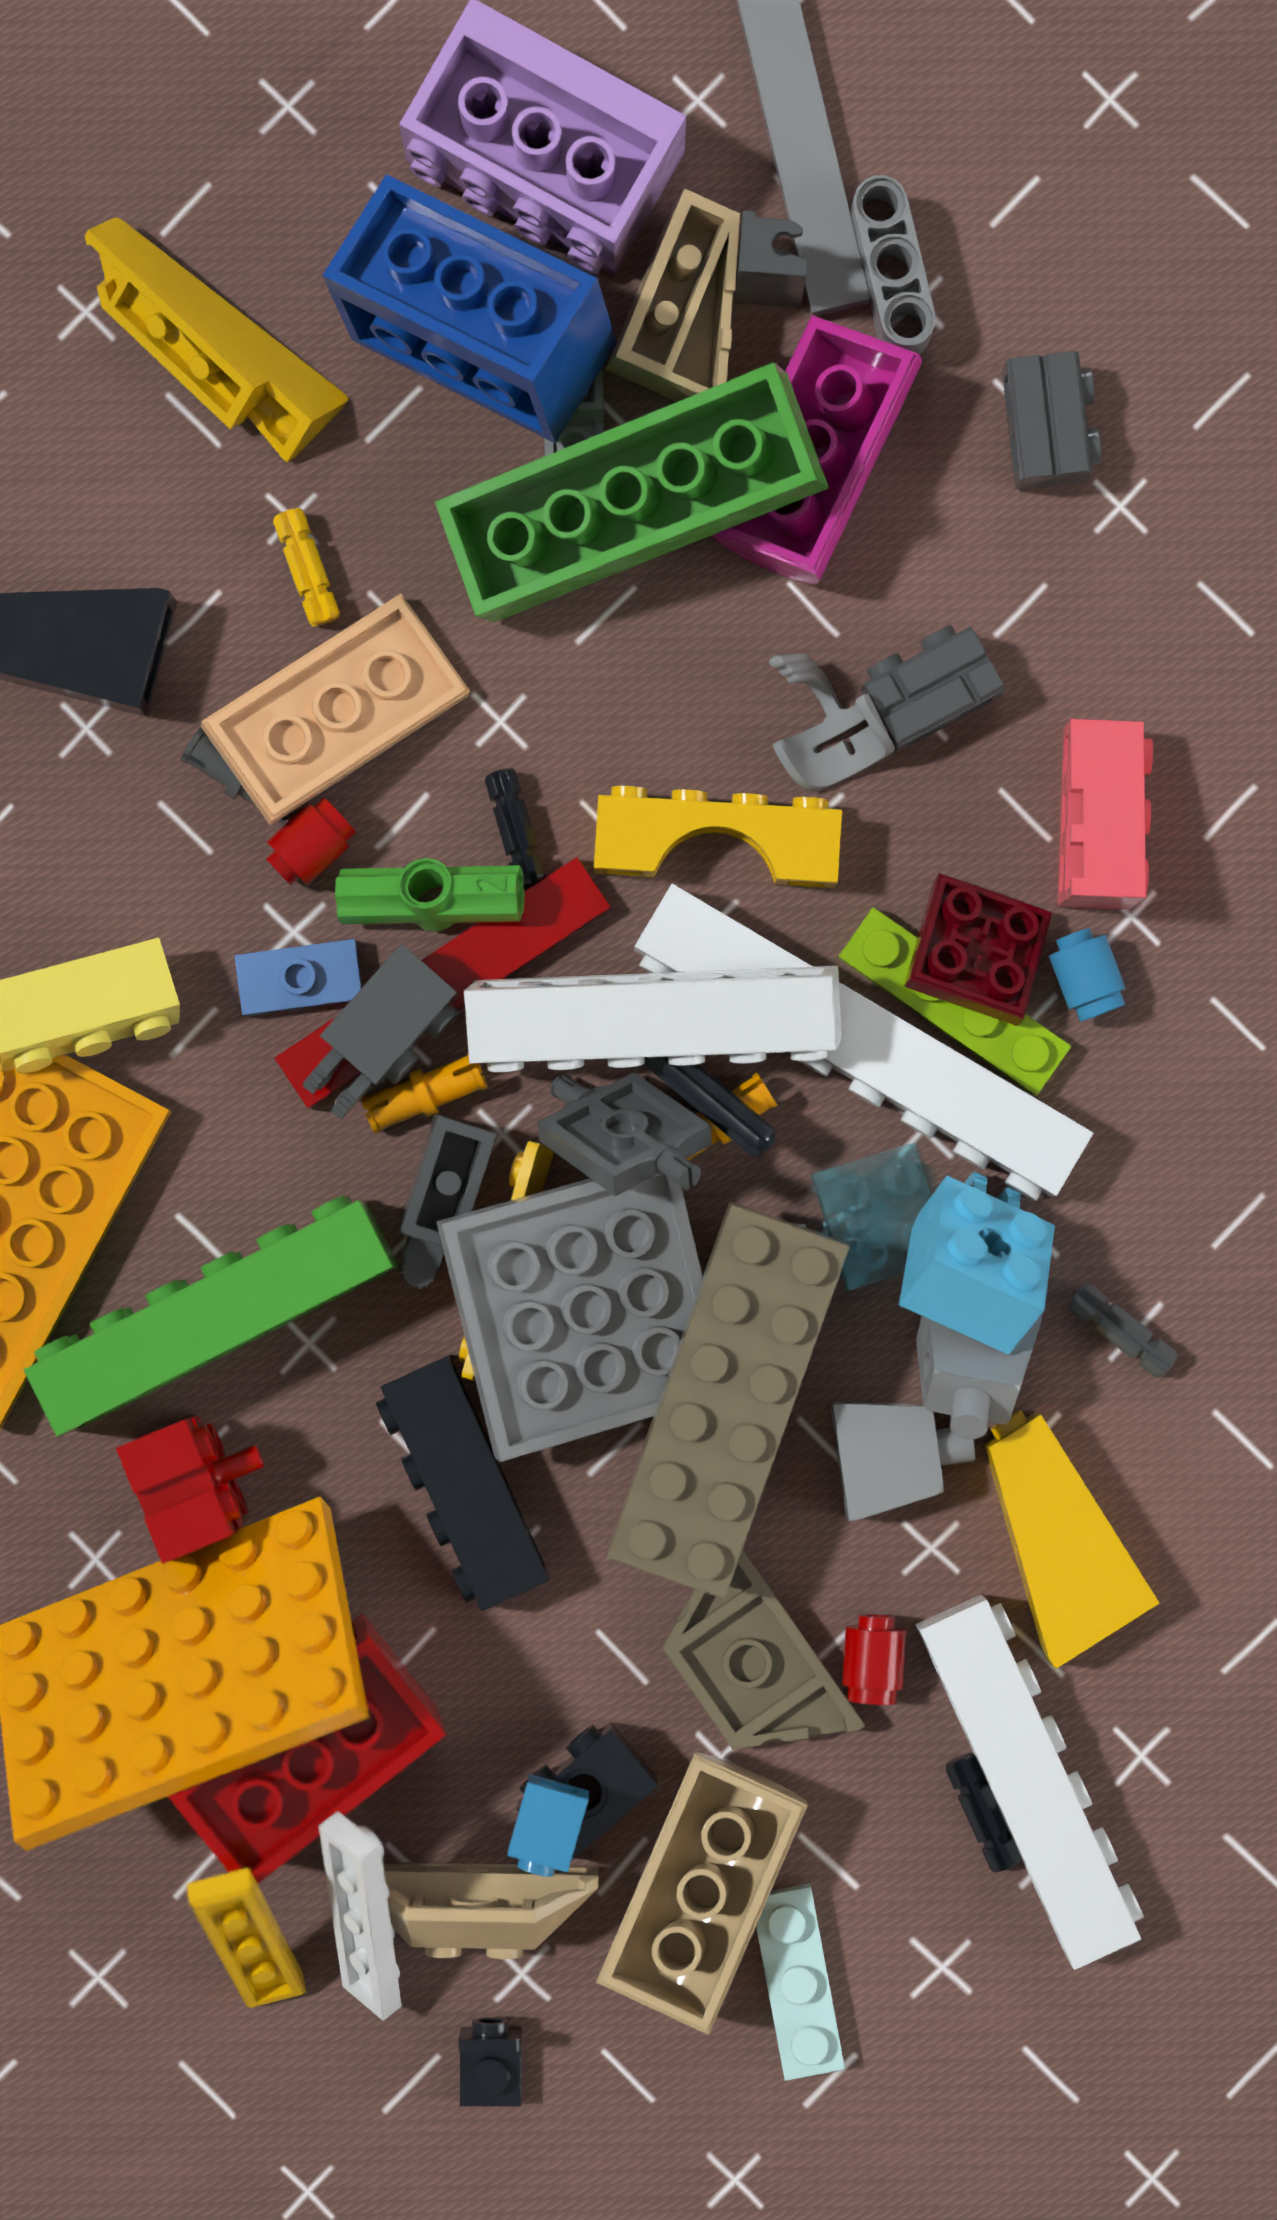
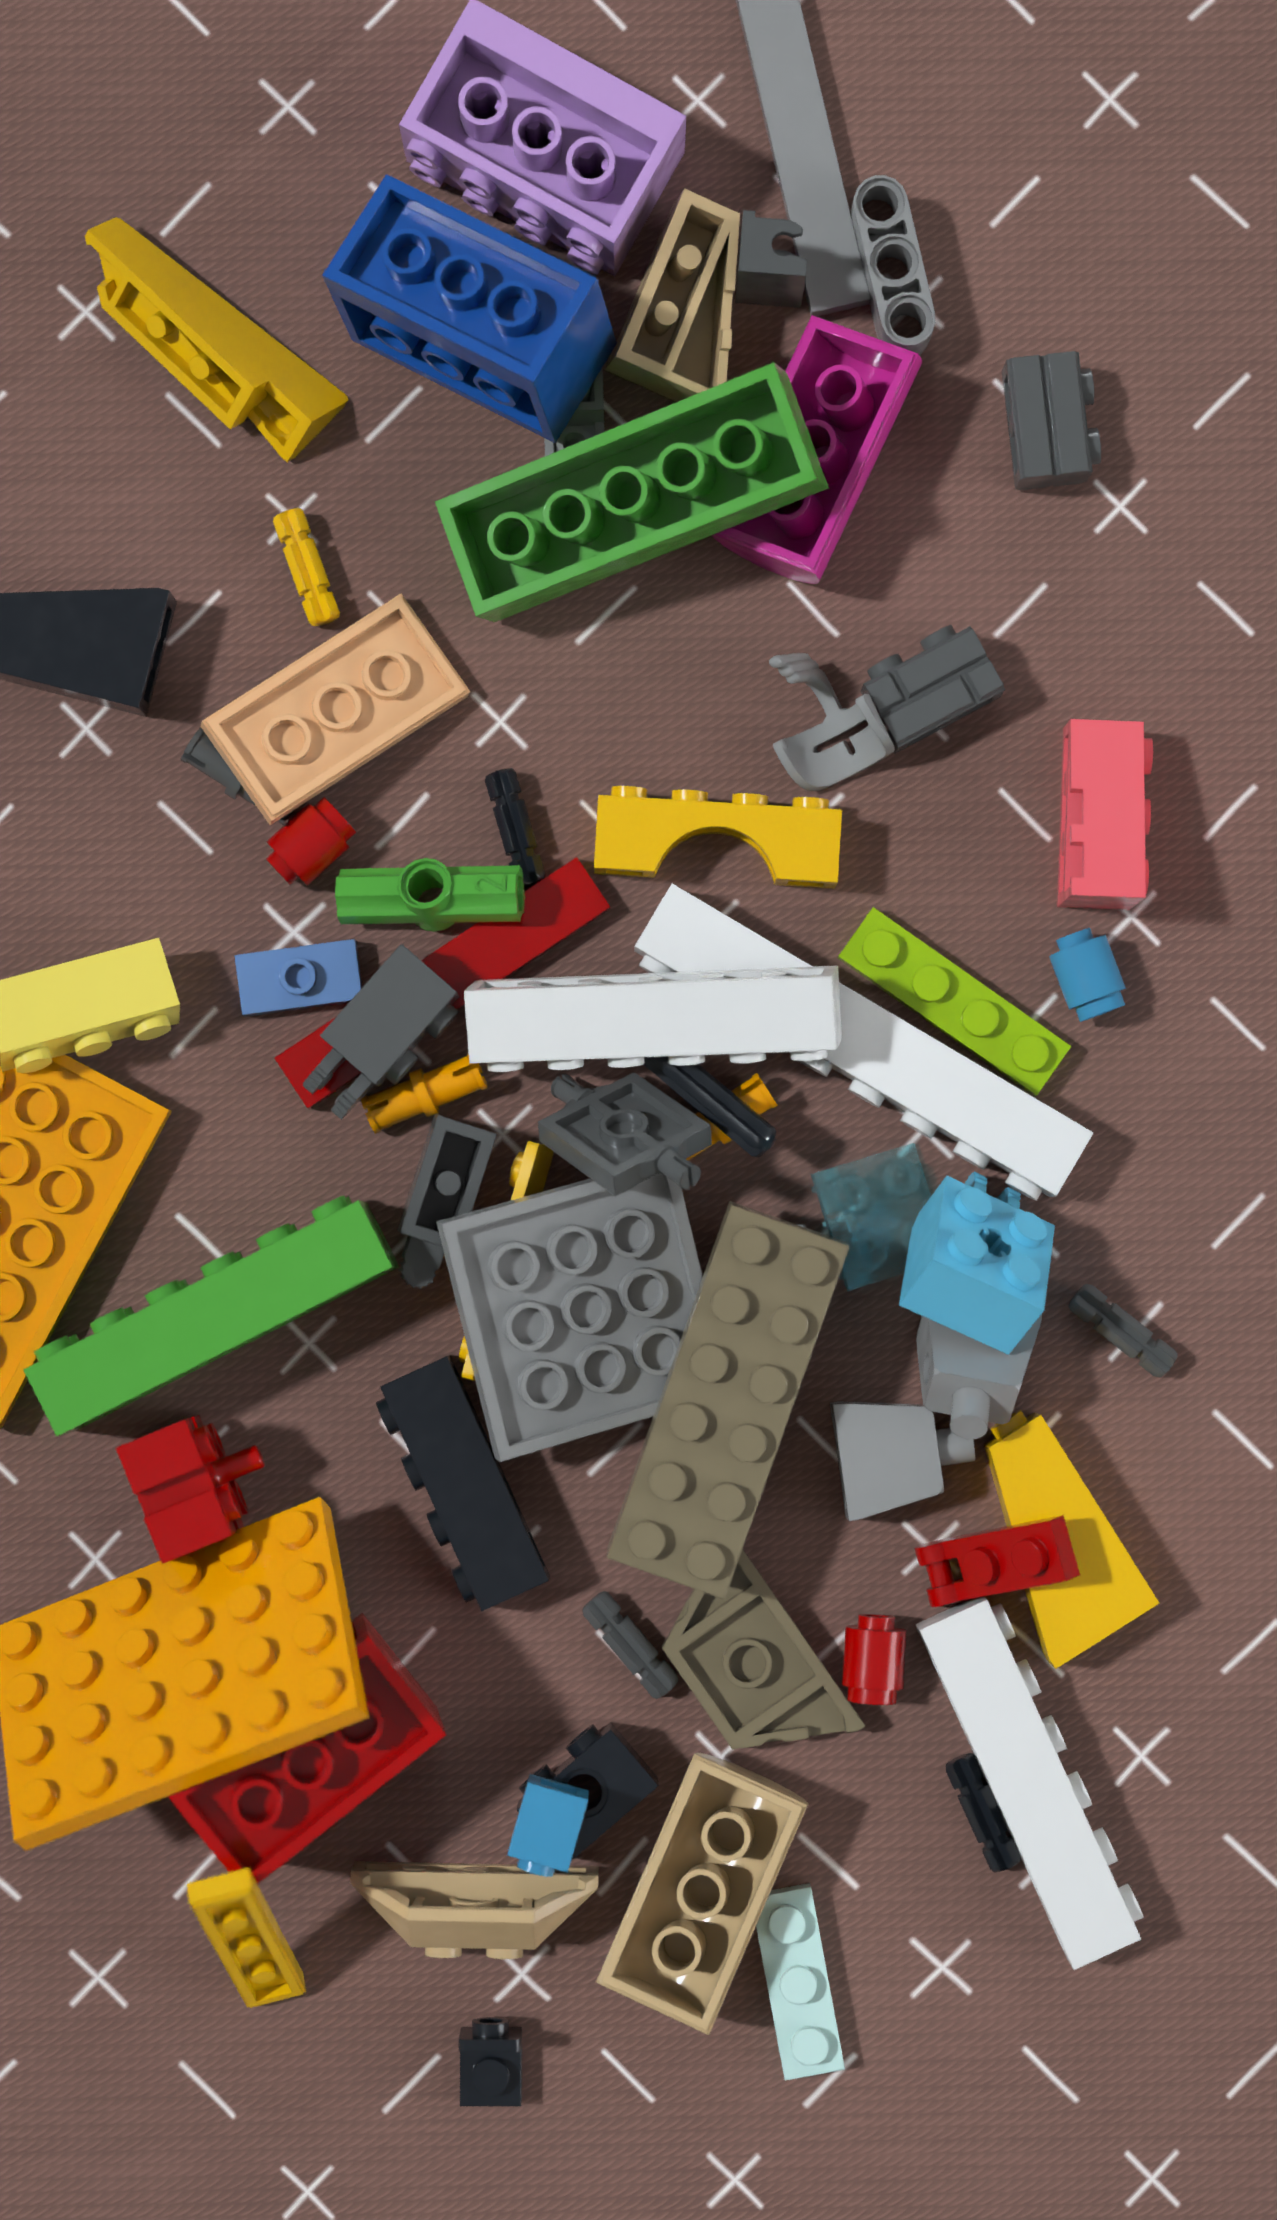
(361, 1914): white plate -> none
(630, 1645): none -> dark grey axle
(978, 949): dark red tile -> none
(999, 1560): none -> red plate

